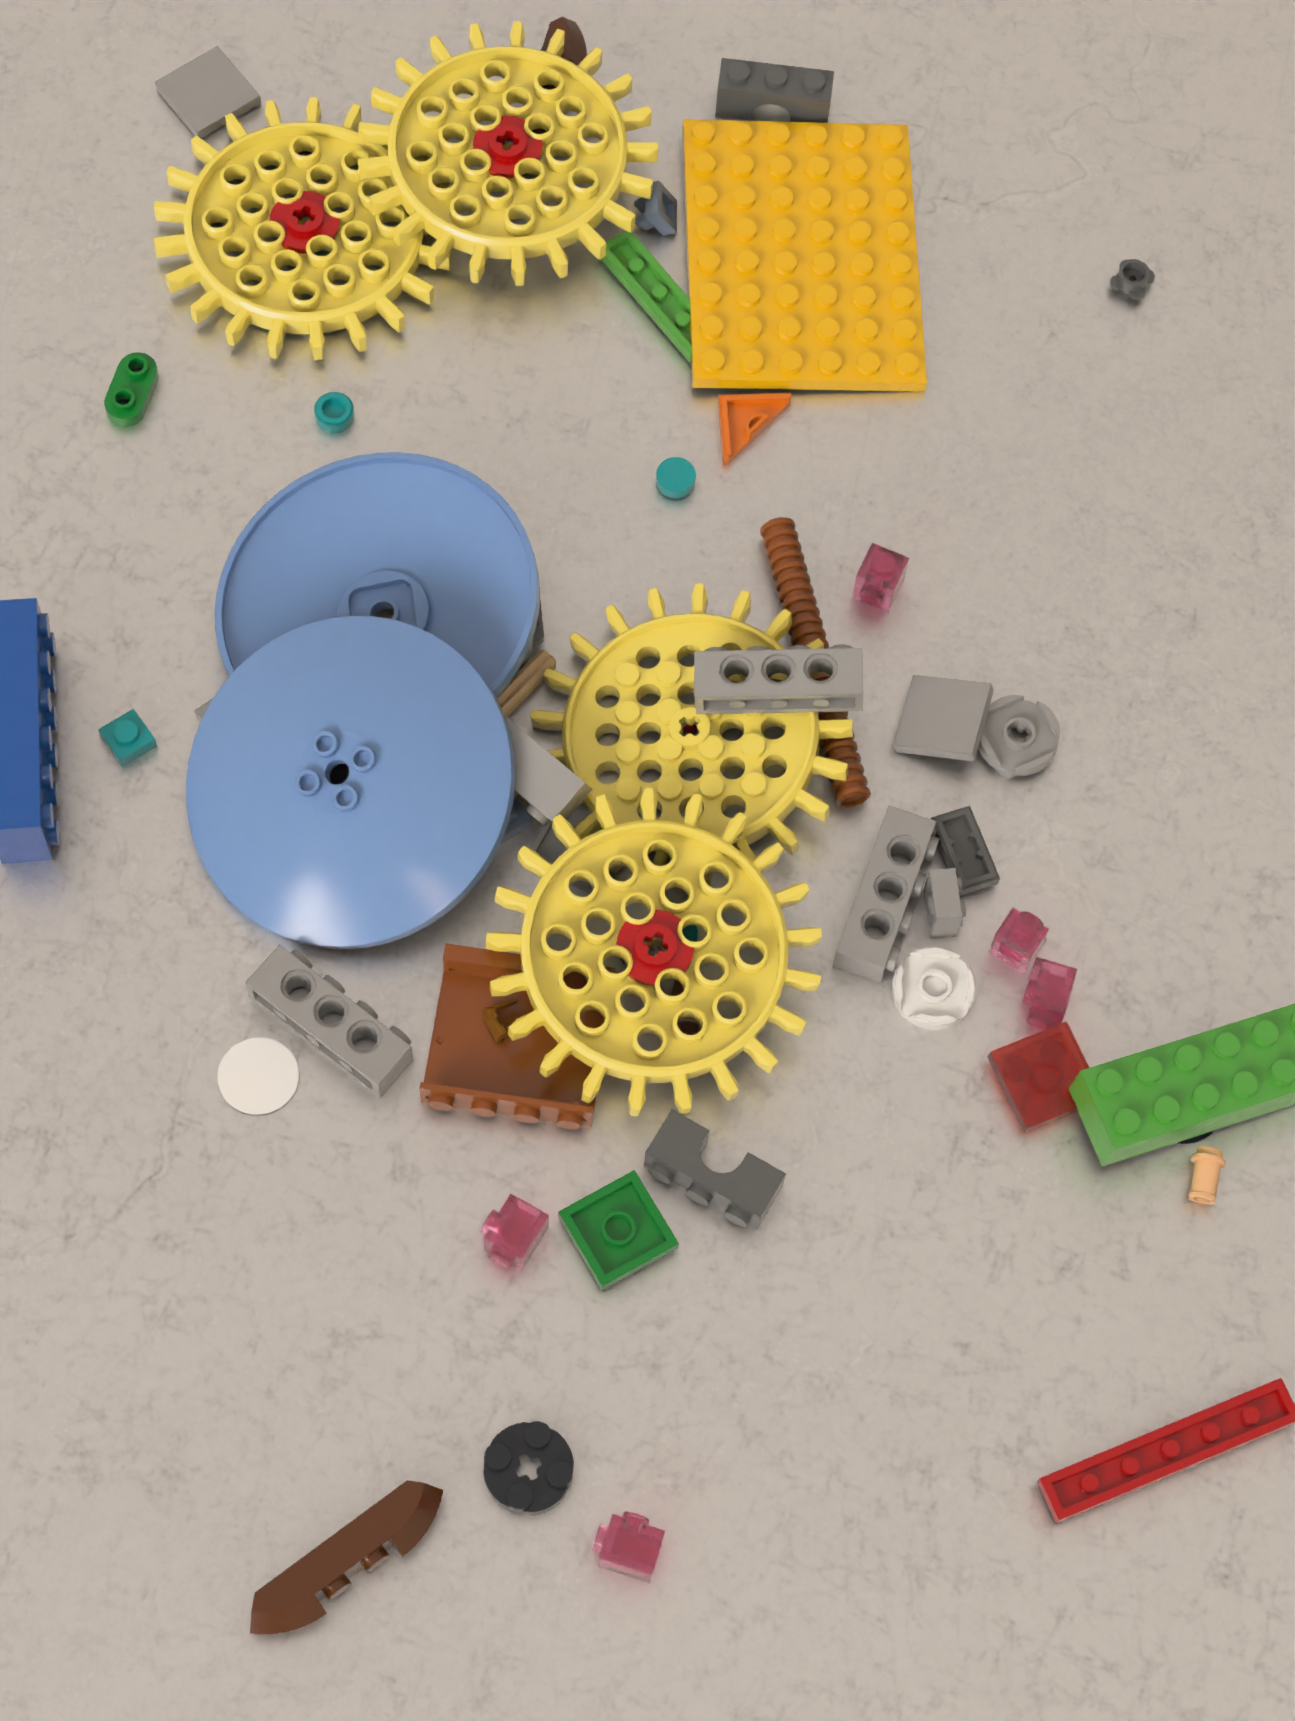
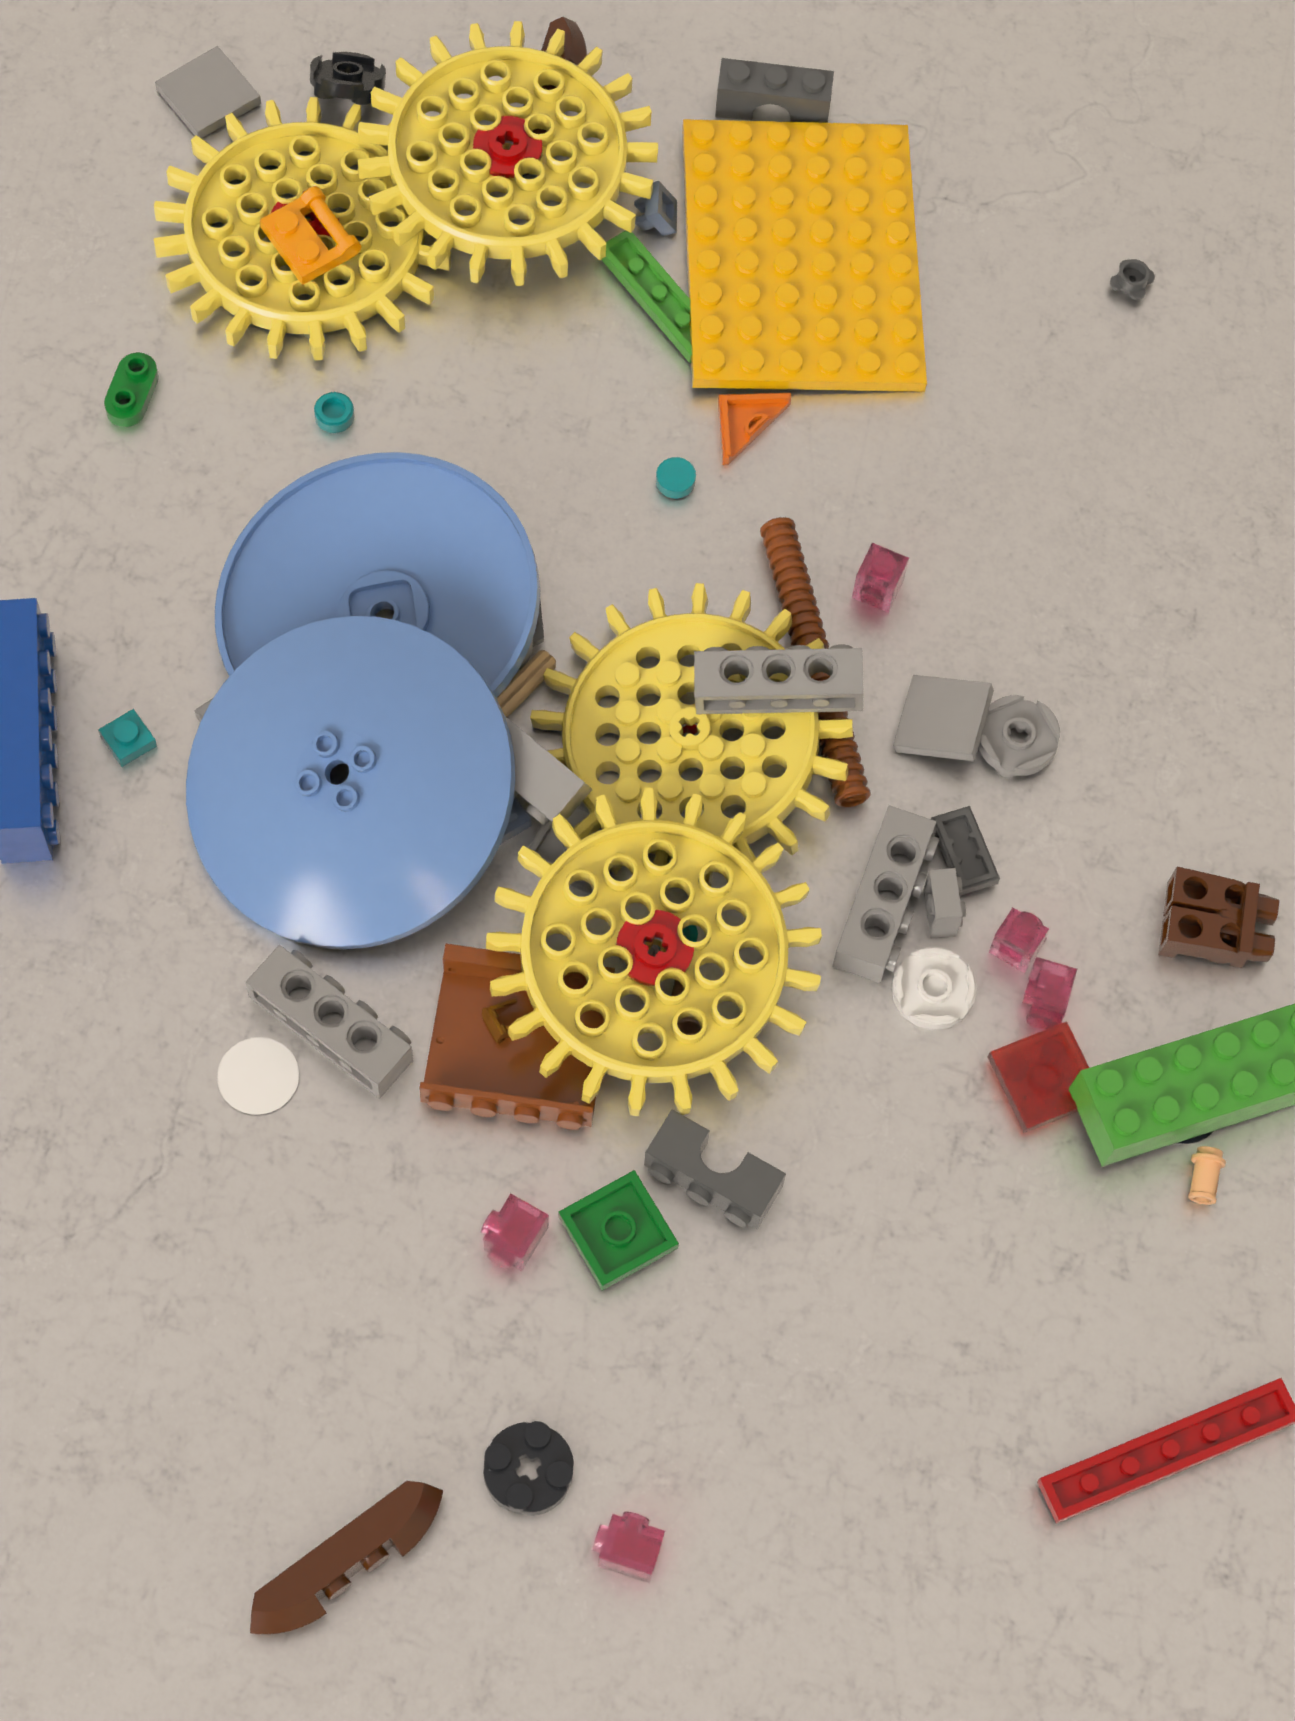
(300, 243): none -> light orange plate
(347, 77): none -> black plate
(1216, 919): none -> reddish brown hips

